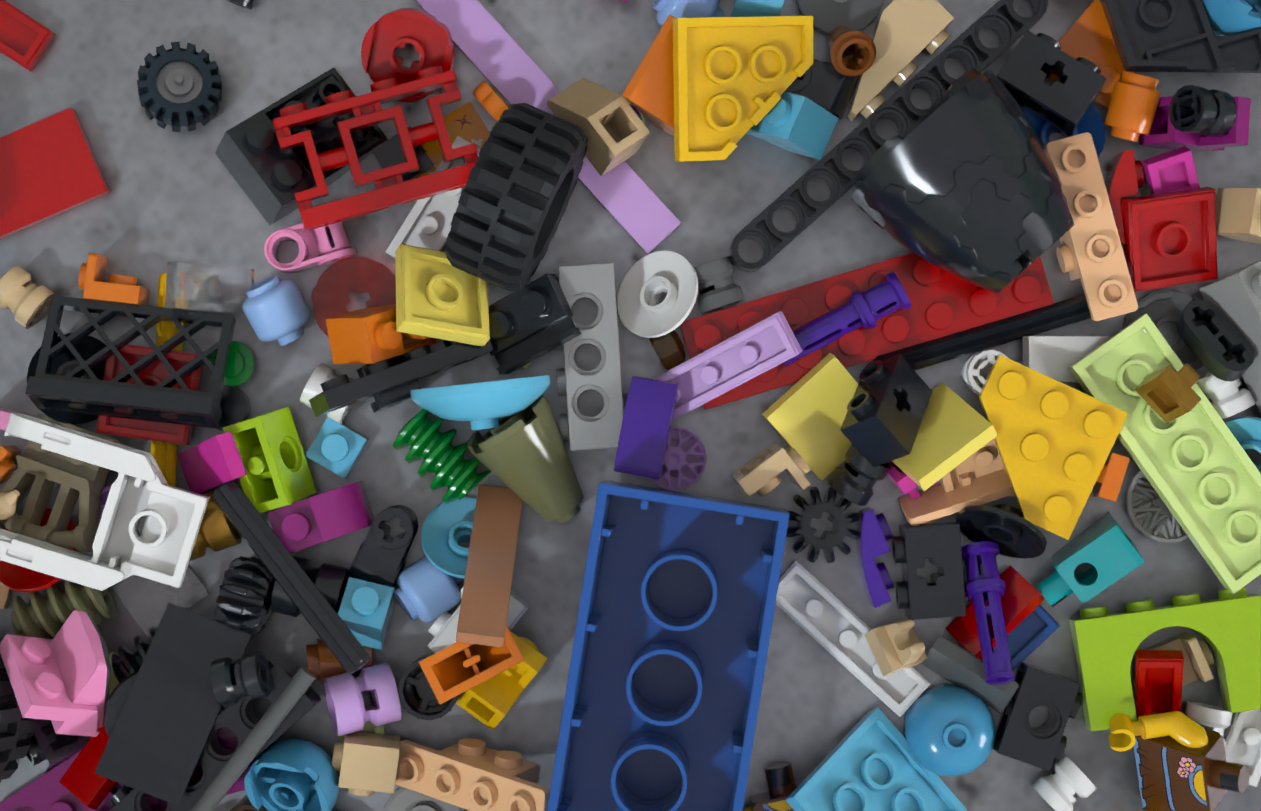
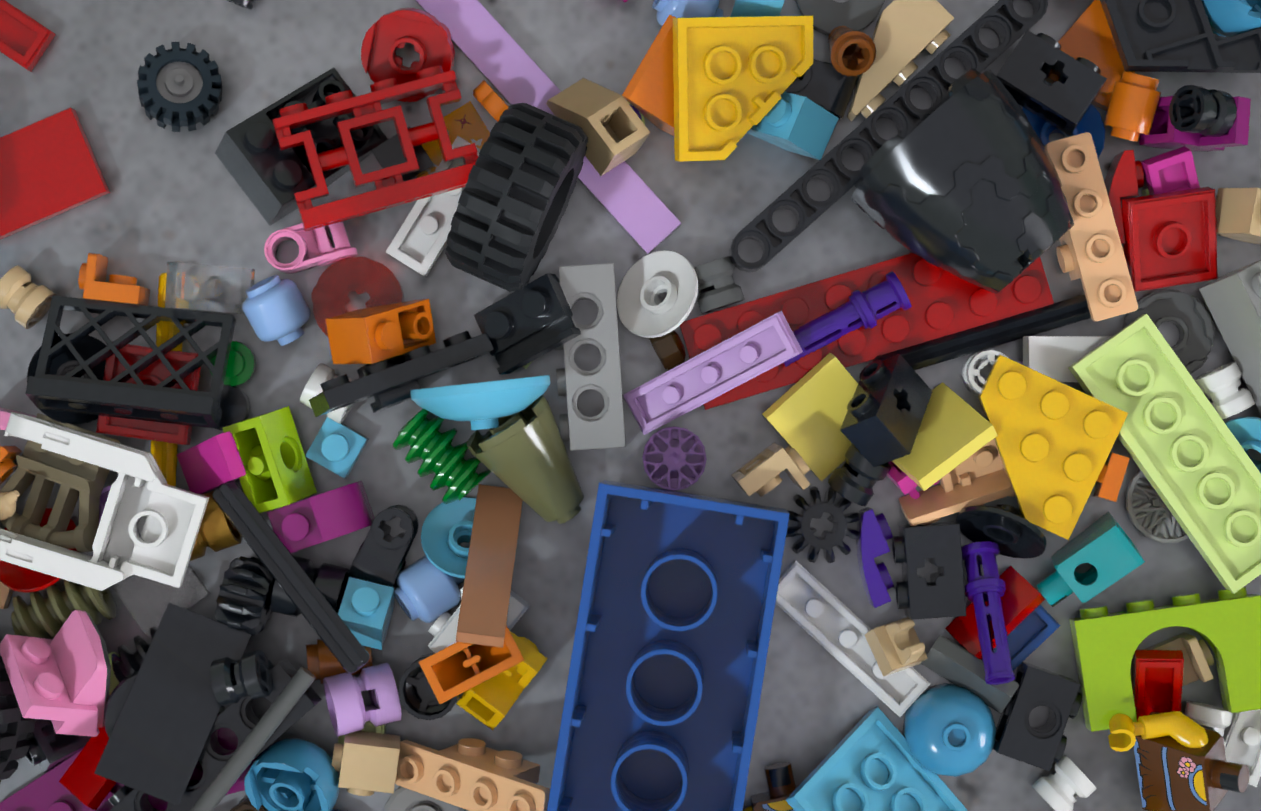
(439, 298): light yellow tile -> none
(646, 427): dark purple slope -> none
(1170, 391): pearl gold tile -> none
(1214, 340): black beam -> none

